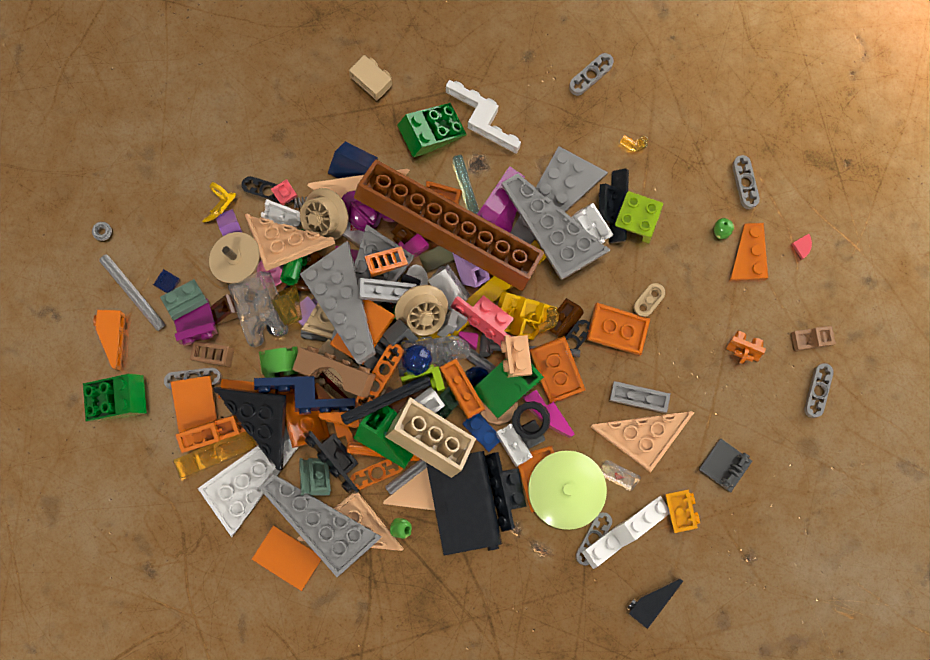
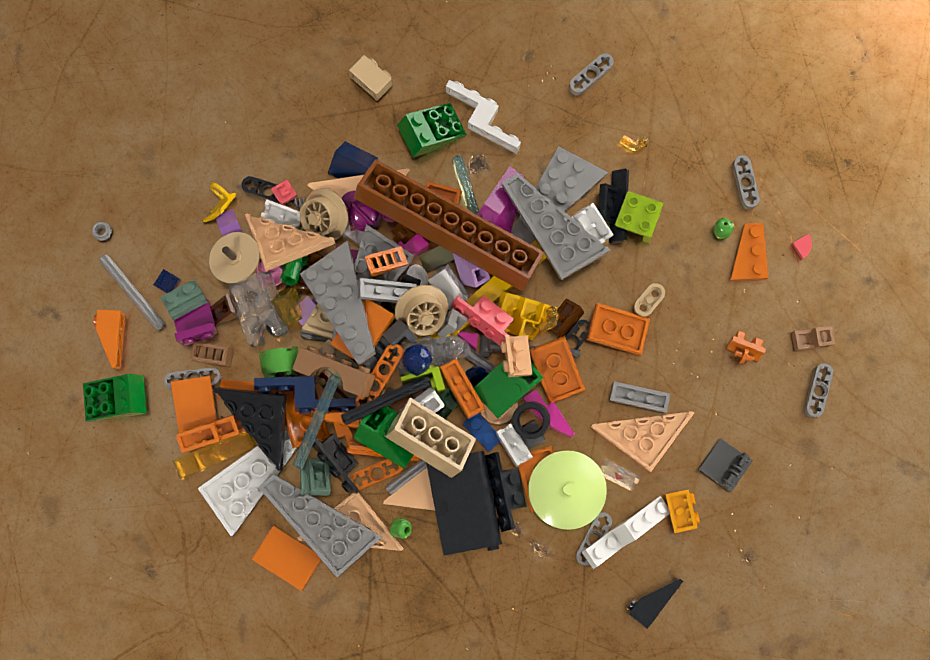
(316, 421): none -> clear light blue axle

